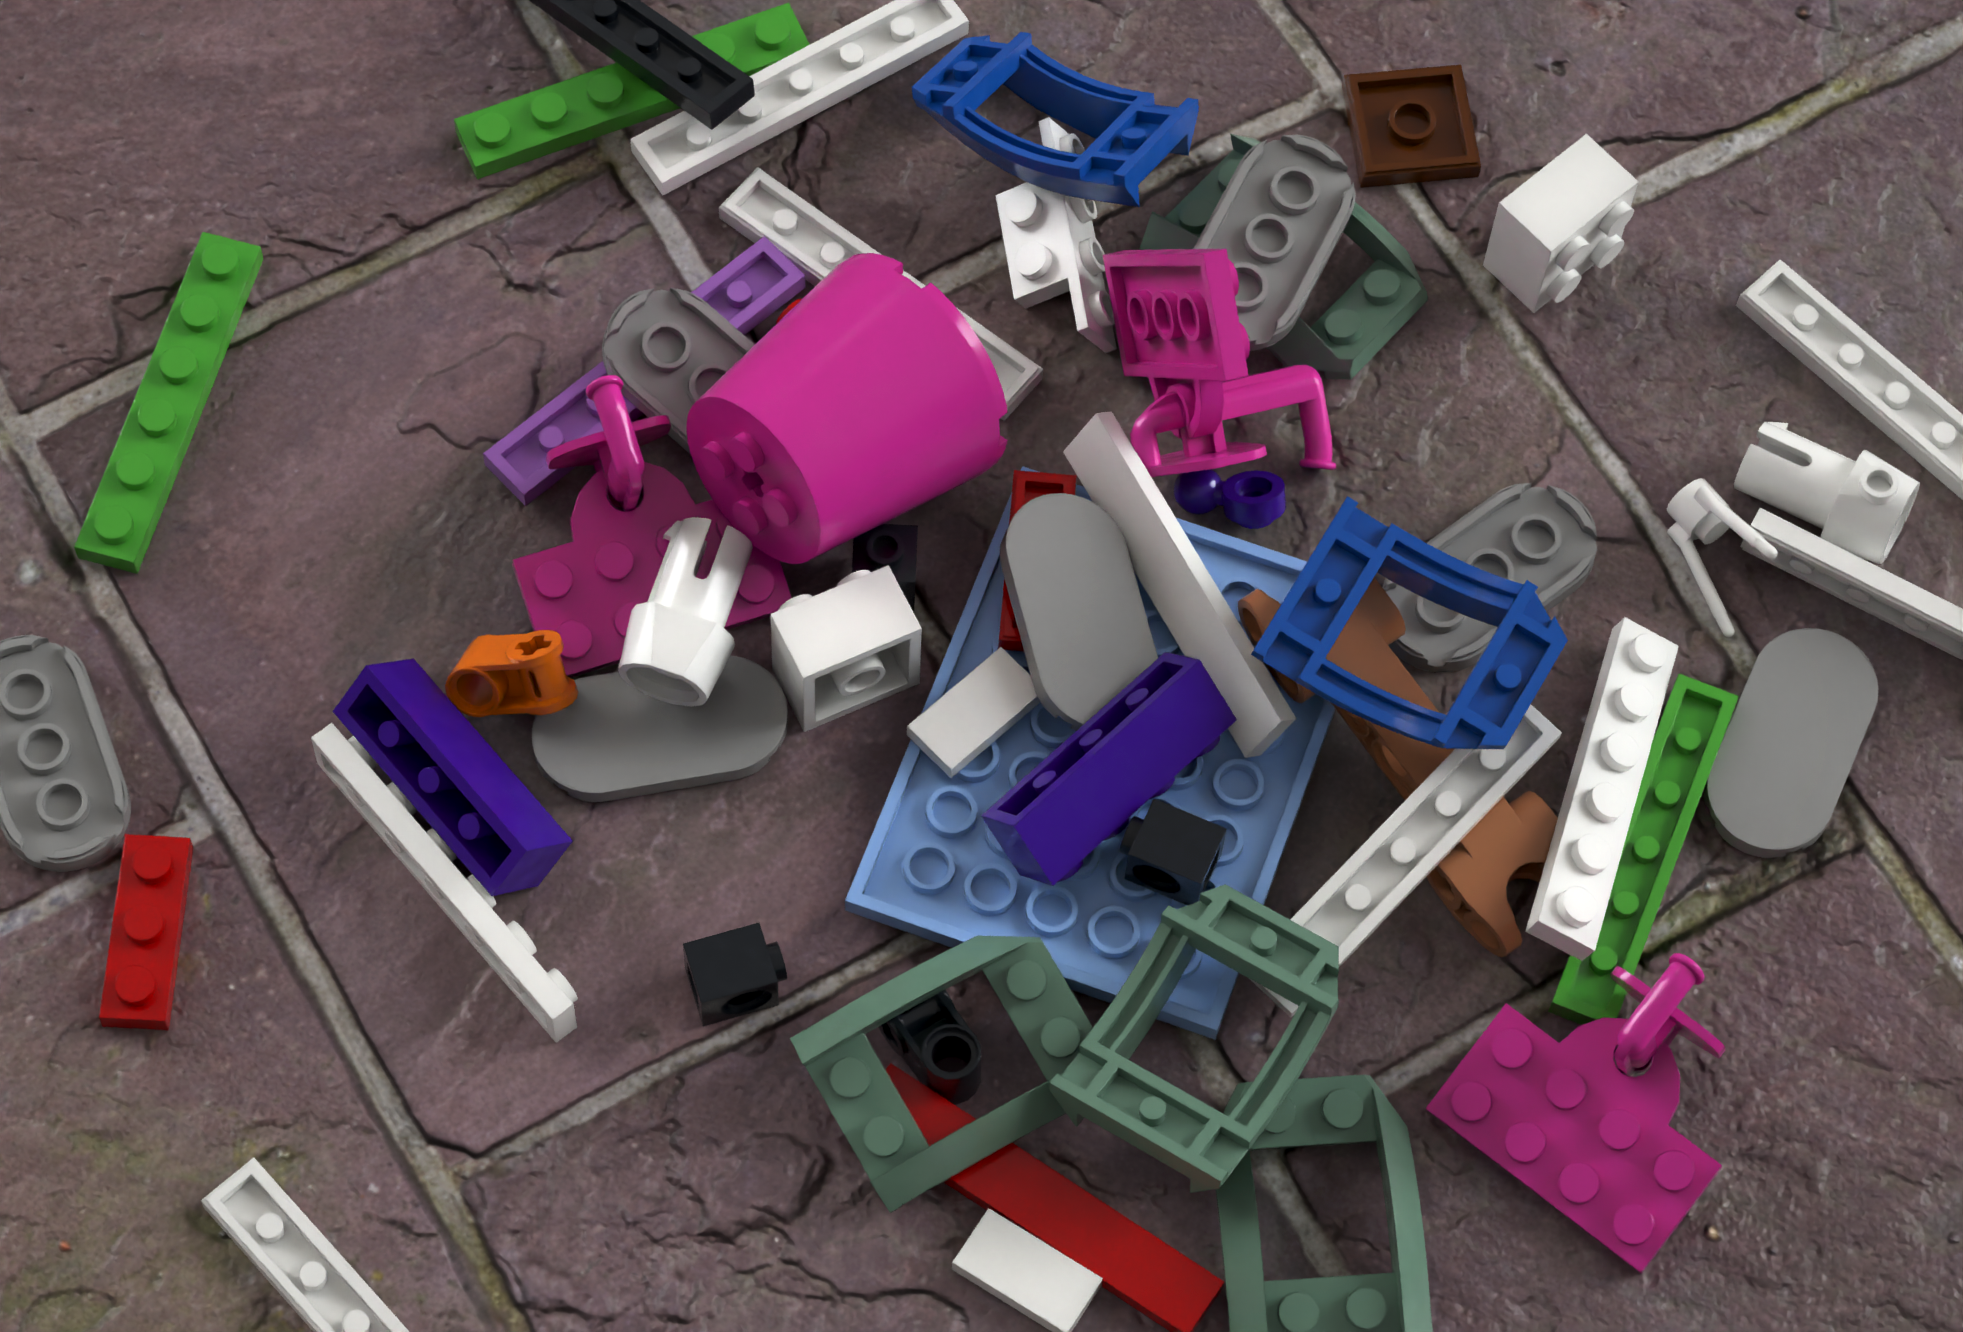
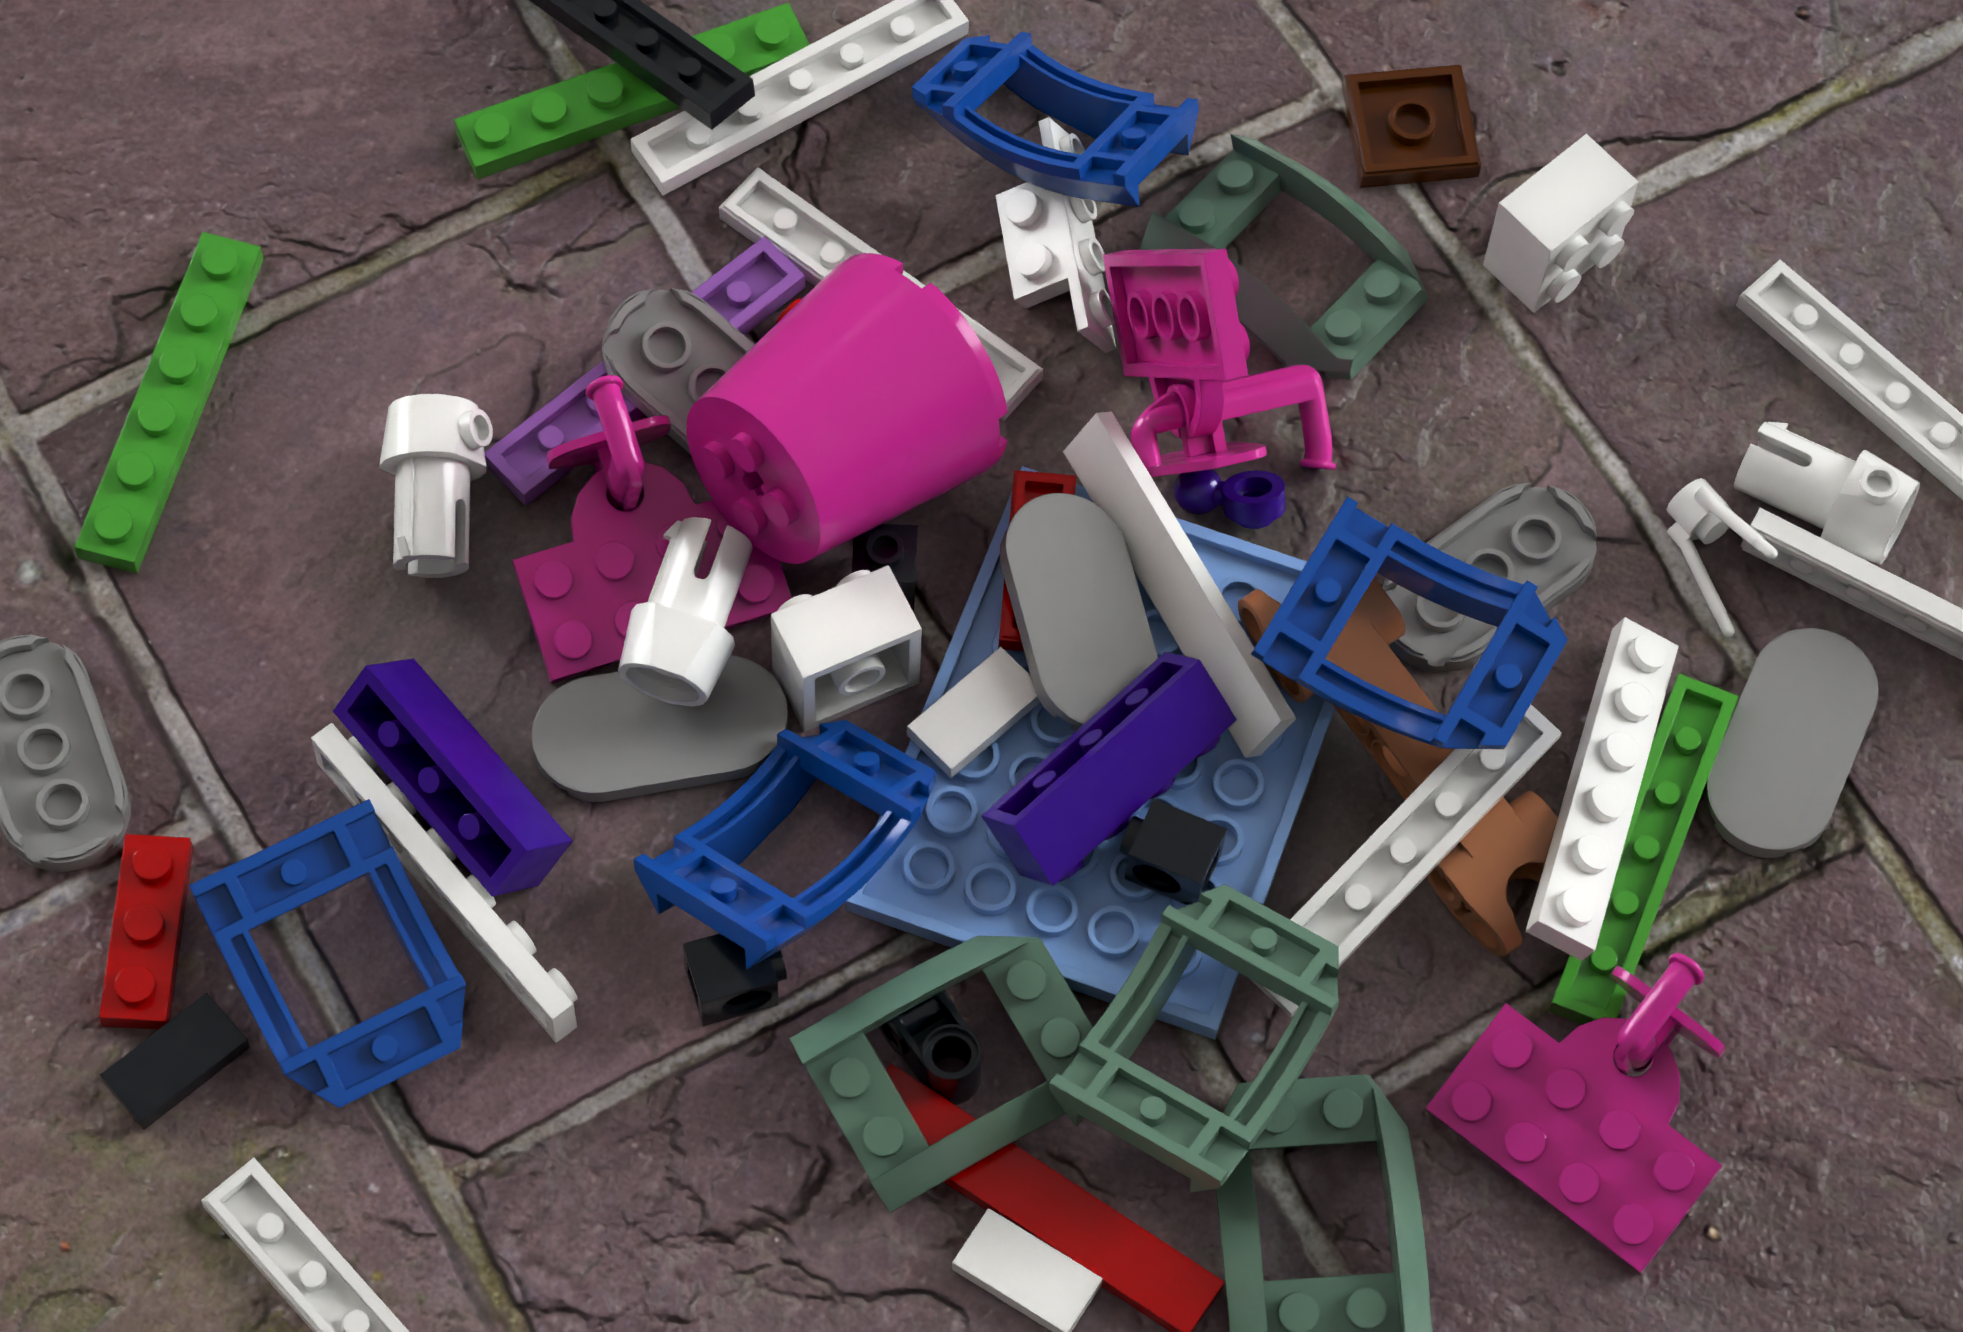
(175, 1061): none -> black tile
(298, 873): none -> blue wedge
(434, 452): none -> white piece
(512, 676): orange piece -> none
(704, 867): none -> blue wedge
(1280, 229): light grey tile -> none

